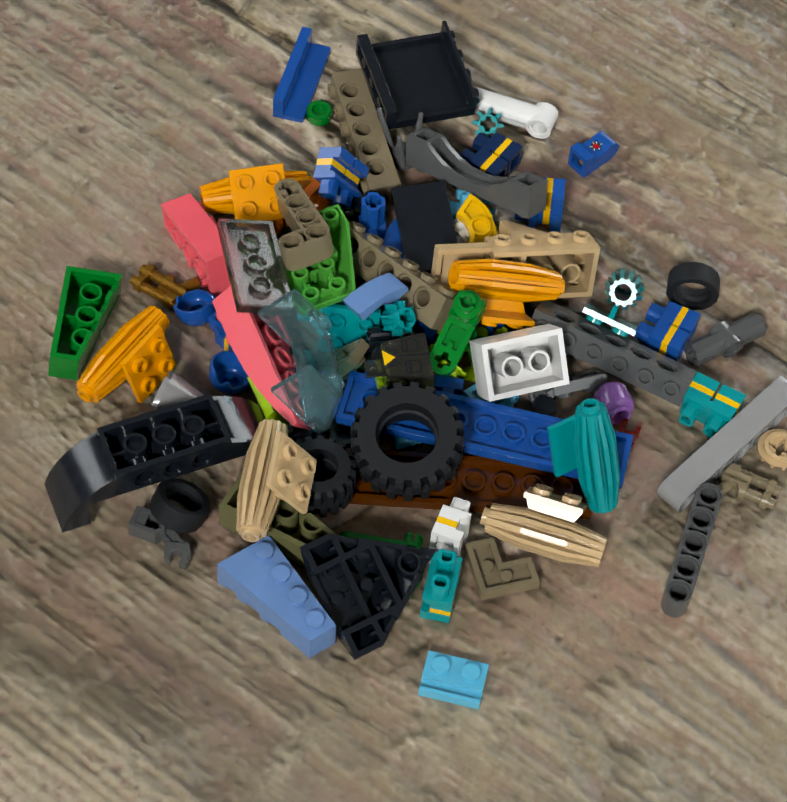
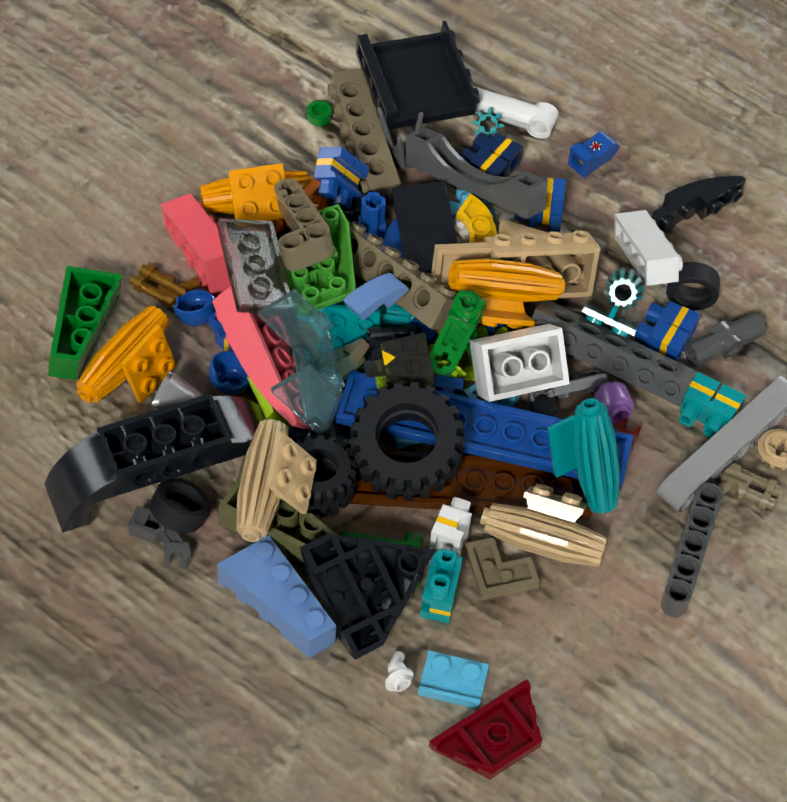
(300, 78): blue panel -> none
(398, 318): teal gear -> none
(399, 675): none -> white plate
(494, 734): none -> dark red wing
(647, 248): none -> white brick
(698, 197): none -> black slope

